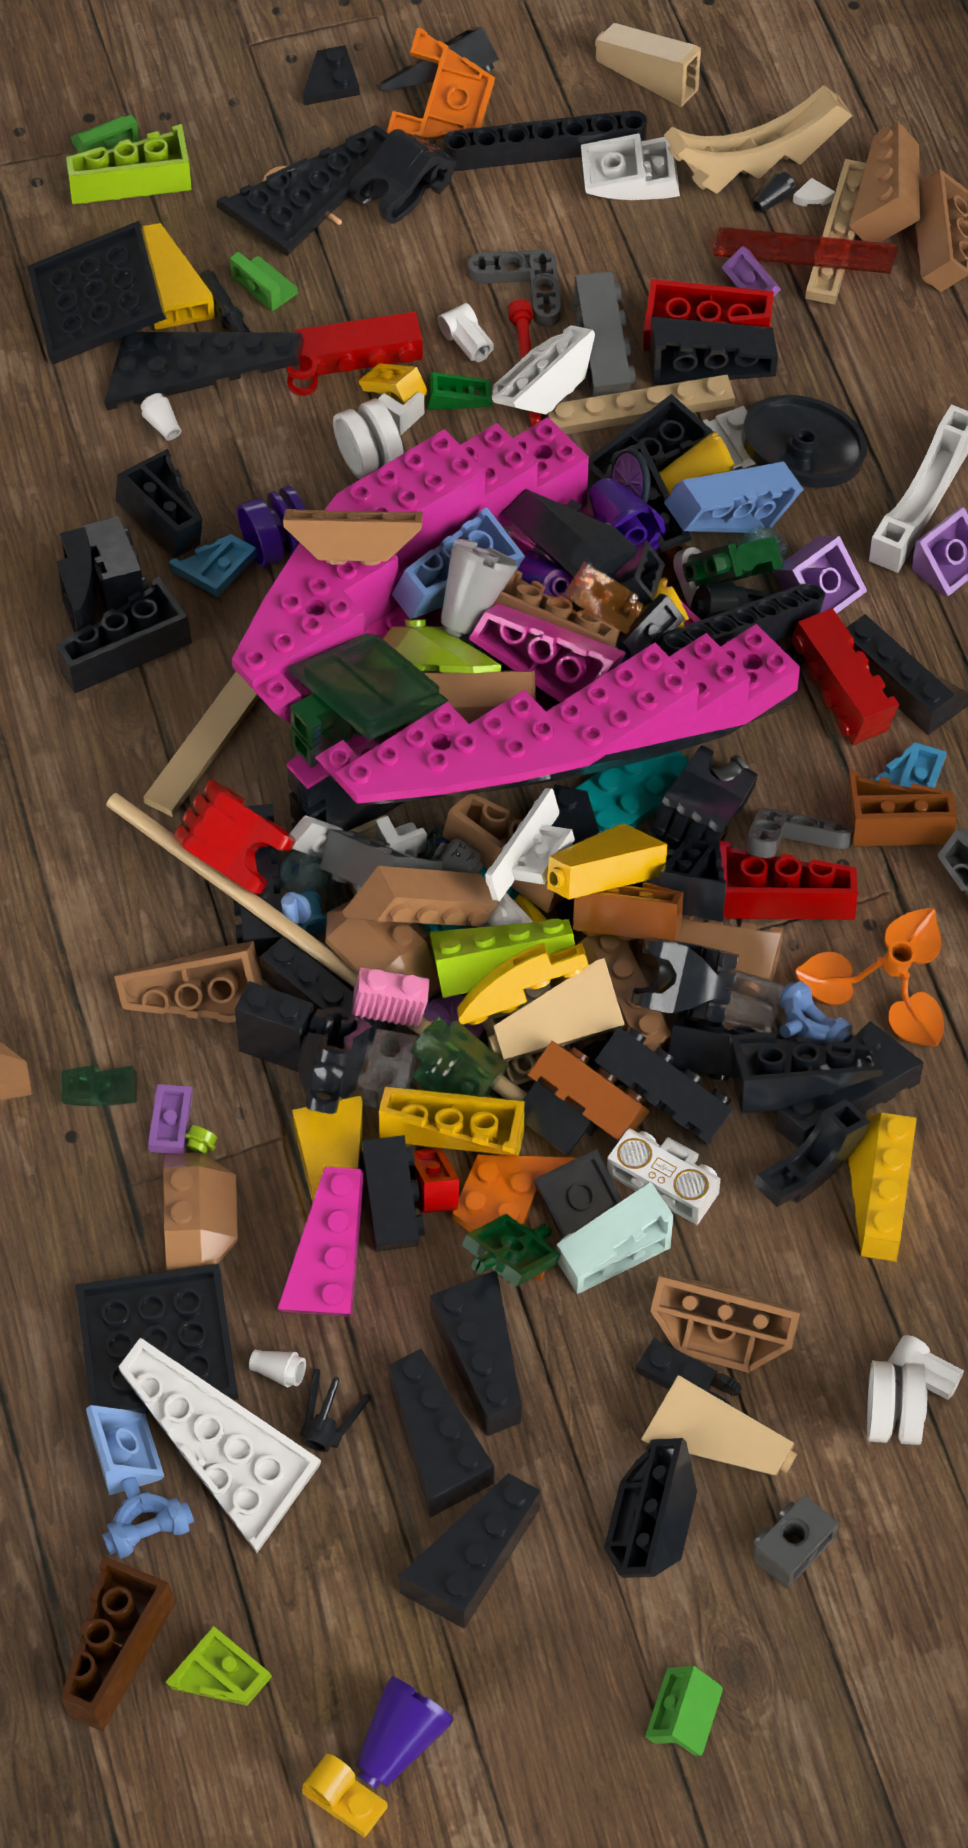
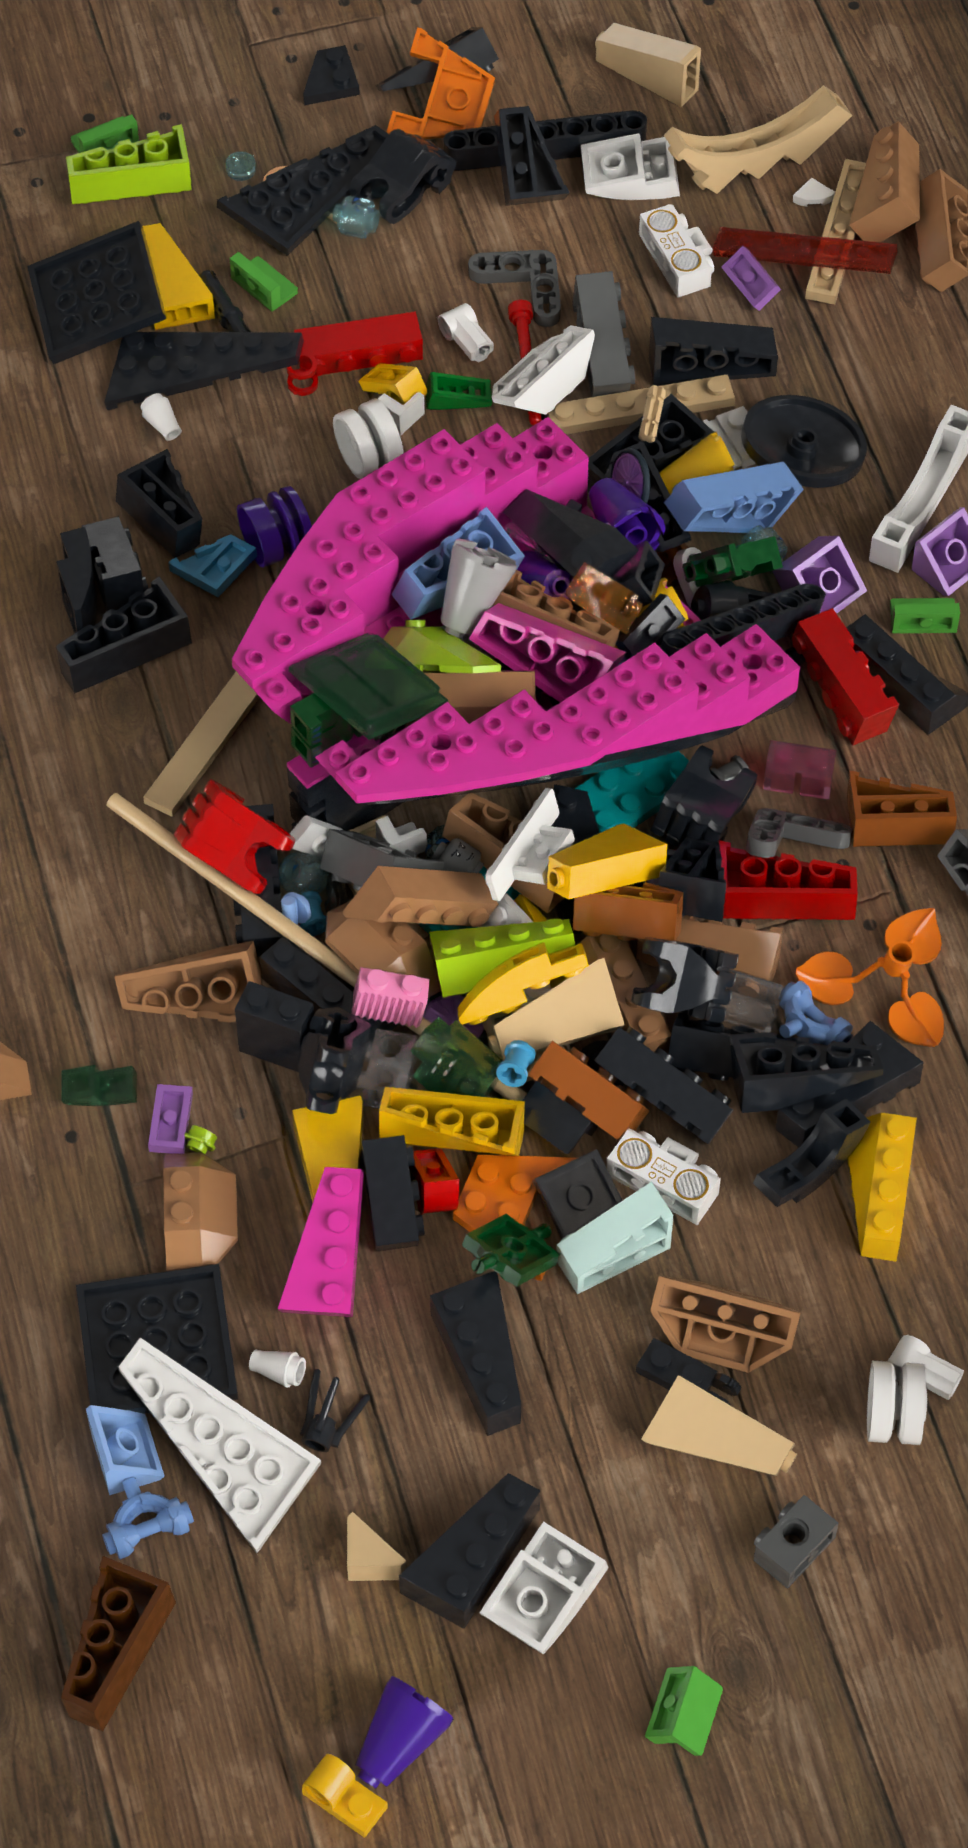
(220, 1671): lime wing -> none
(240, 166): none -> clear light blue tile
(352, 534): medium nougat wedge -> none
(356, 217): none -> clear light blue head
(369, 1555): none -> tan slope
(442, 1444): black wedge -> none
(516, 1062): none -> dark azure bush
(525, 162): none -> black wedge
(544, 1588): none -> white slope
(652, 414): none -> tan axle
(652, 1511): black wedge -> none
(672, 247): none -> white piece
(707, 304): red wedge -> none
(774, 191): black cone -> none
(813, 762): none -> clear pink piece
(917, 766): dark azure wing -> none
(924, 615): none -> bright green panel

